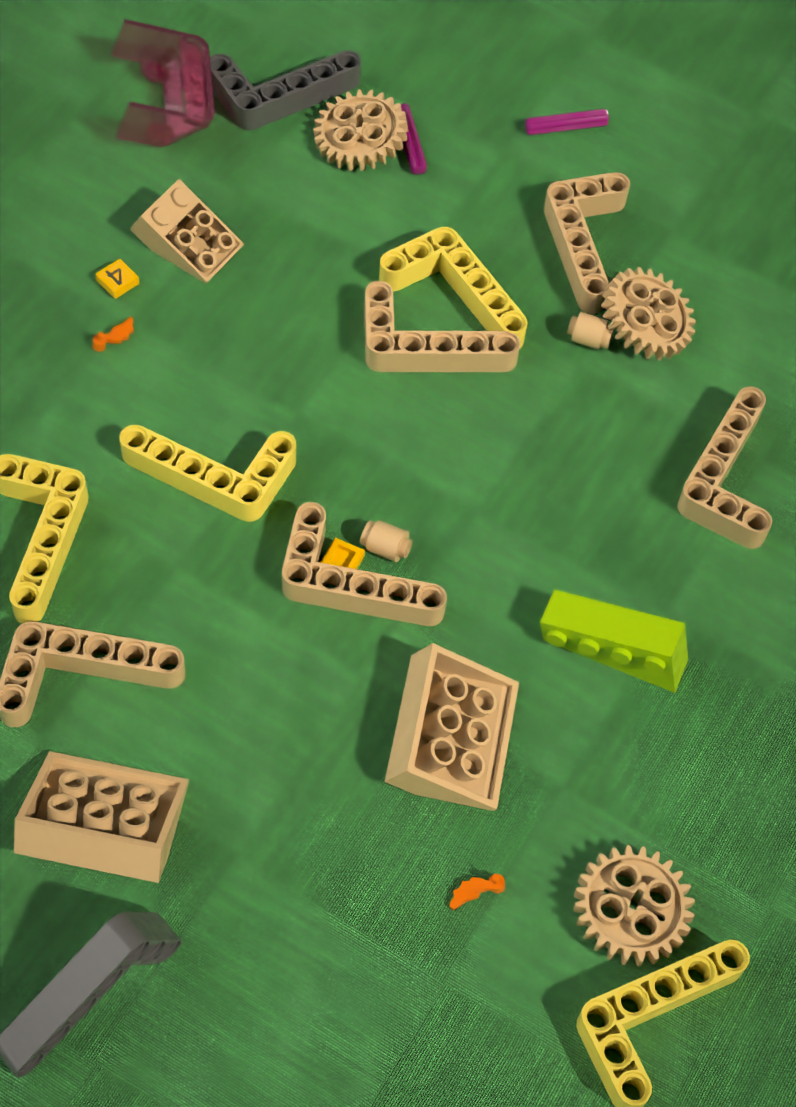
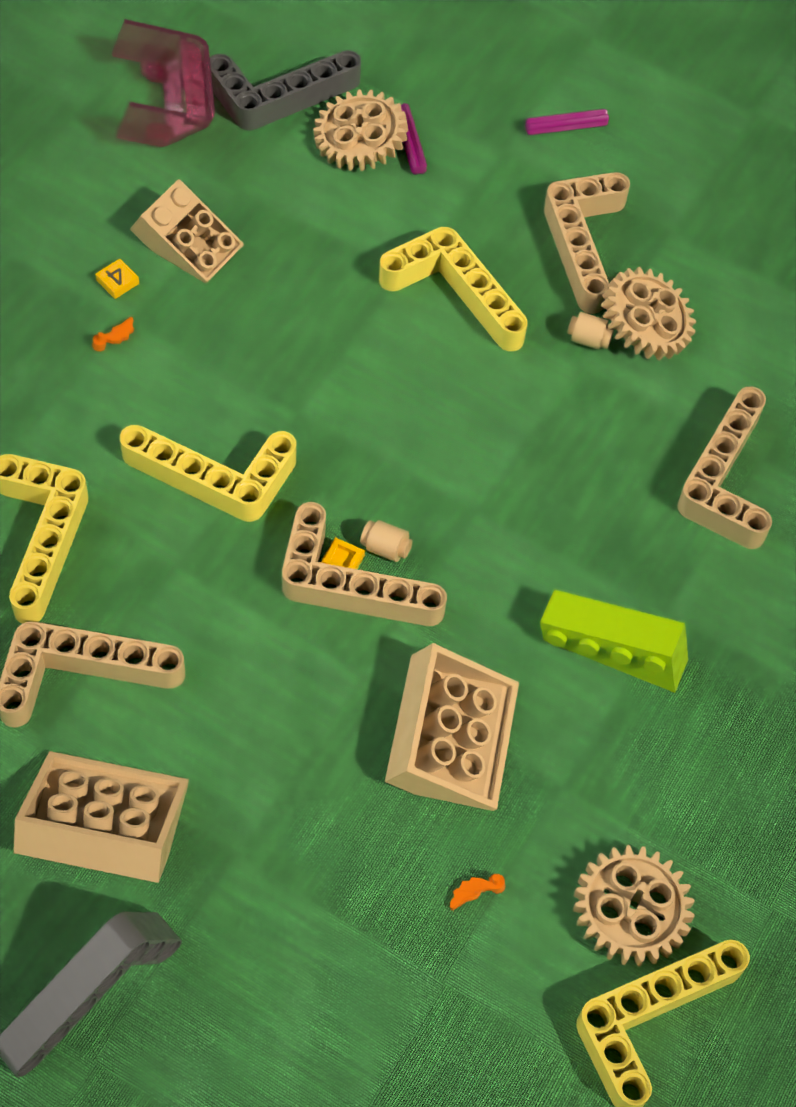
(430, 349): tan beam -> none

